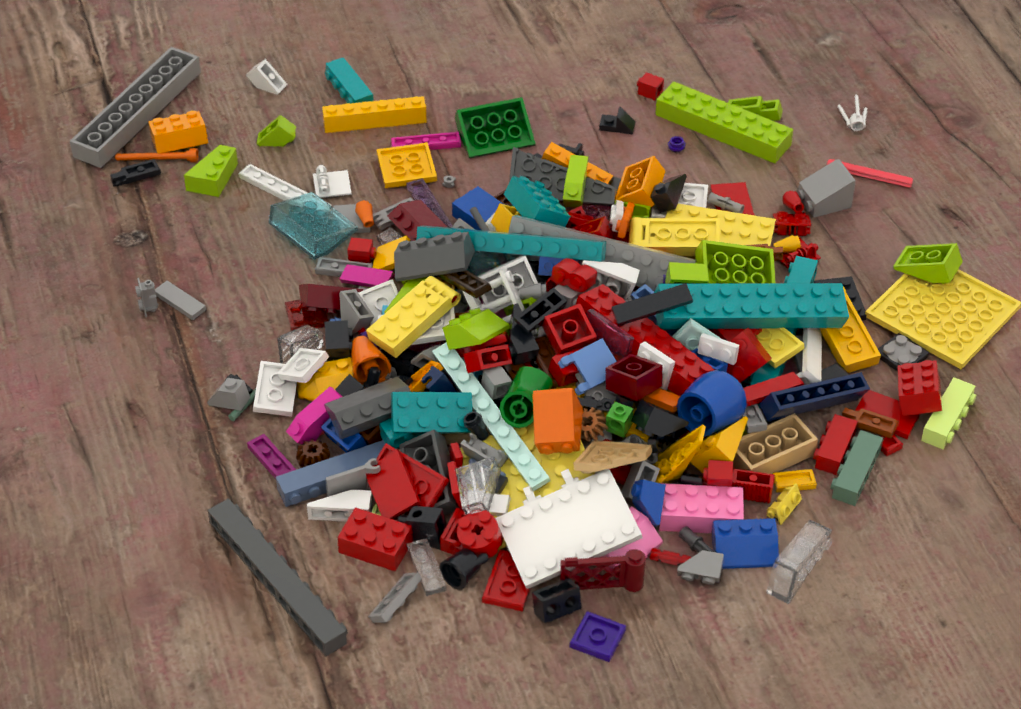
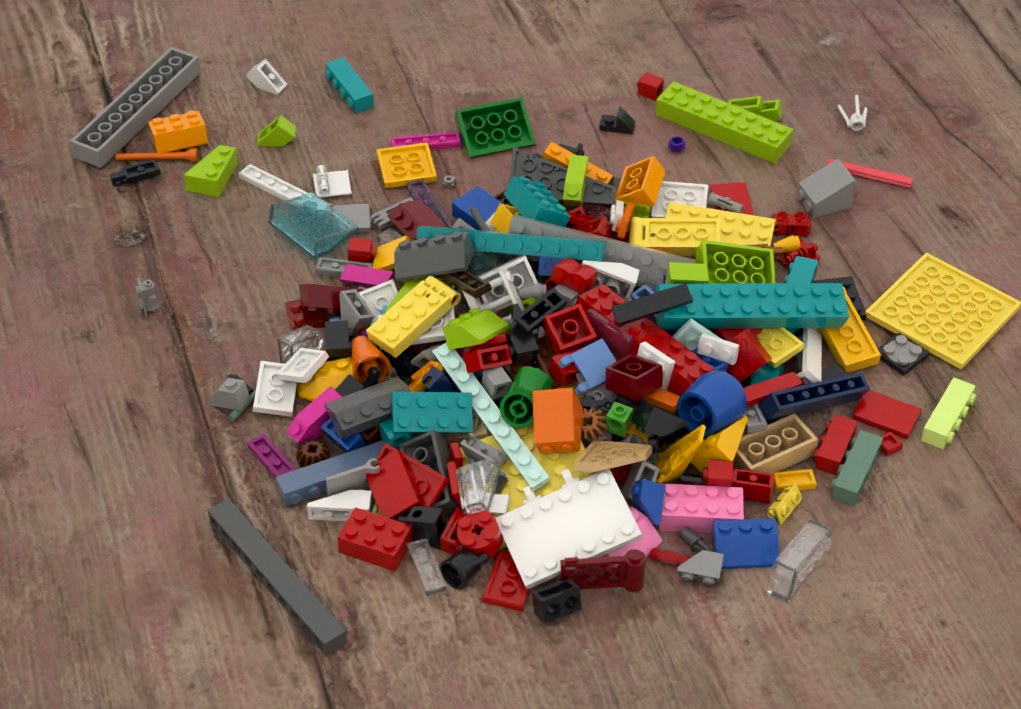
(180, 300): light grey tile -> none
(365, 213): orange cone -> none
(374, 114): yellow brick -> none
(395, 598): light grey plate -> none
(474, 423): black cone -> none
(597, 636): dark purple tile -> none
(667, 193): black slope -> none
(792, 200): red cone -> none
(872, 421): dark orange hinge -> none
(919, 387): red brick -> none
(930, 262): lime slope -> none

